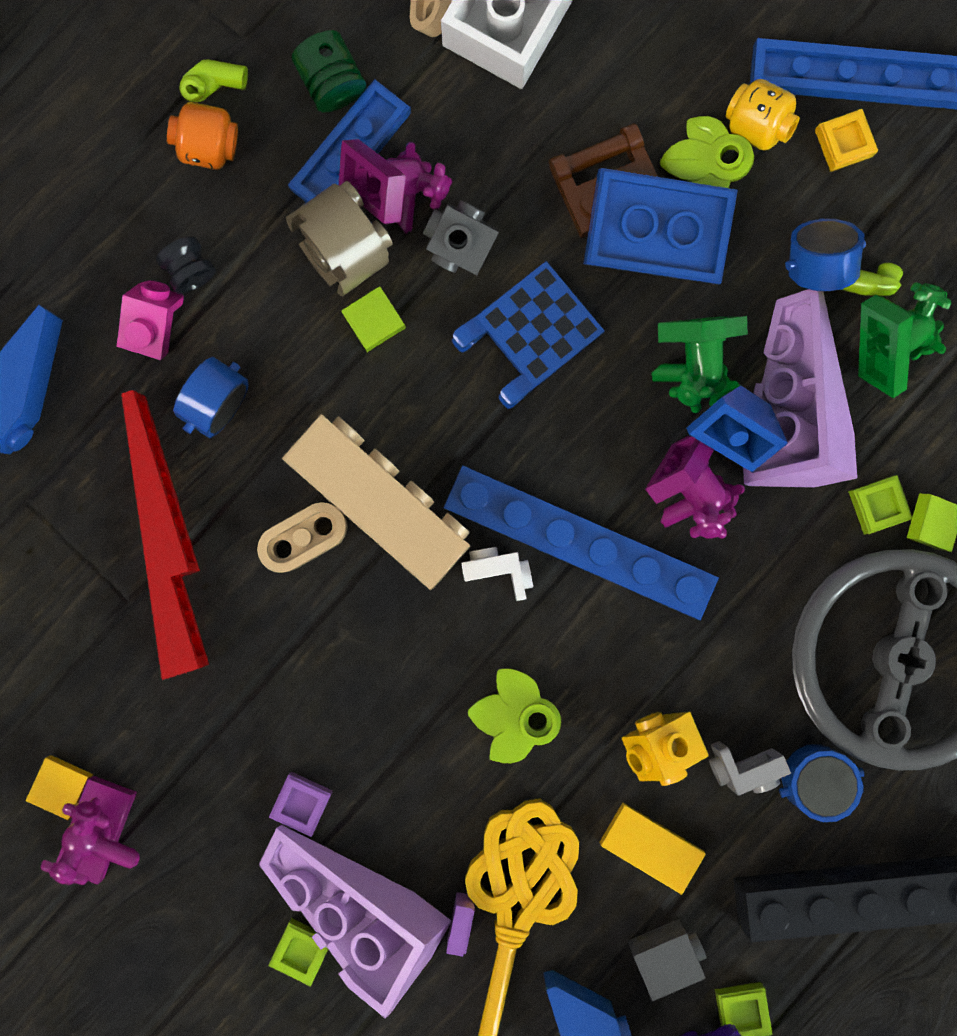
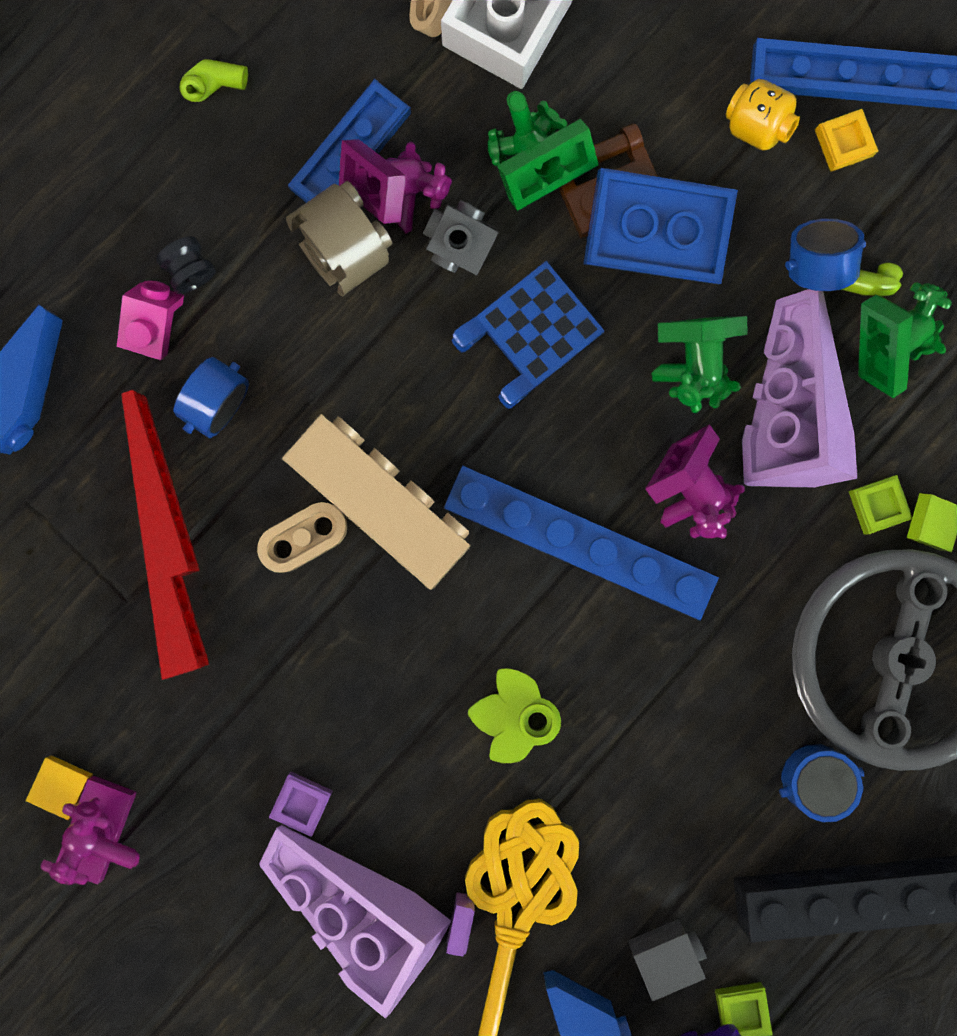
(203, 135): orange head -> none
(298, 953): lime tile -> none
(328, 76): dark green piece -> none
(373, 319): lime tile -> none
(487, 563): white bracket -> none
(542, 155): none -> green piece
(652, 848): yellow tile -> none
(664, 747): yellow brick -> none
(700, 156): lime plate -> none
(740, 429): blue slope -> none
(754, 773): light grey bracket -> none

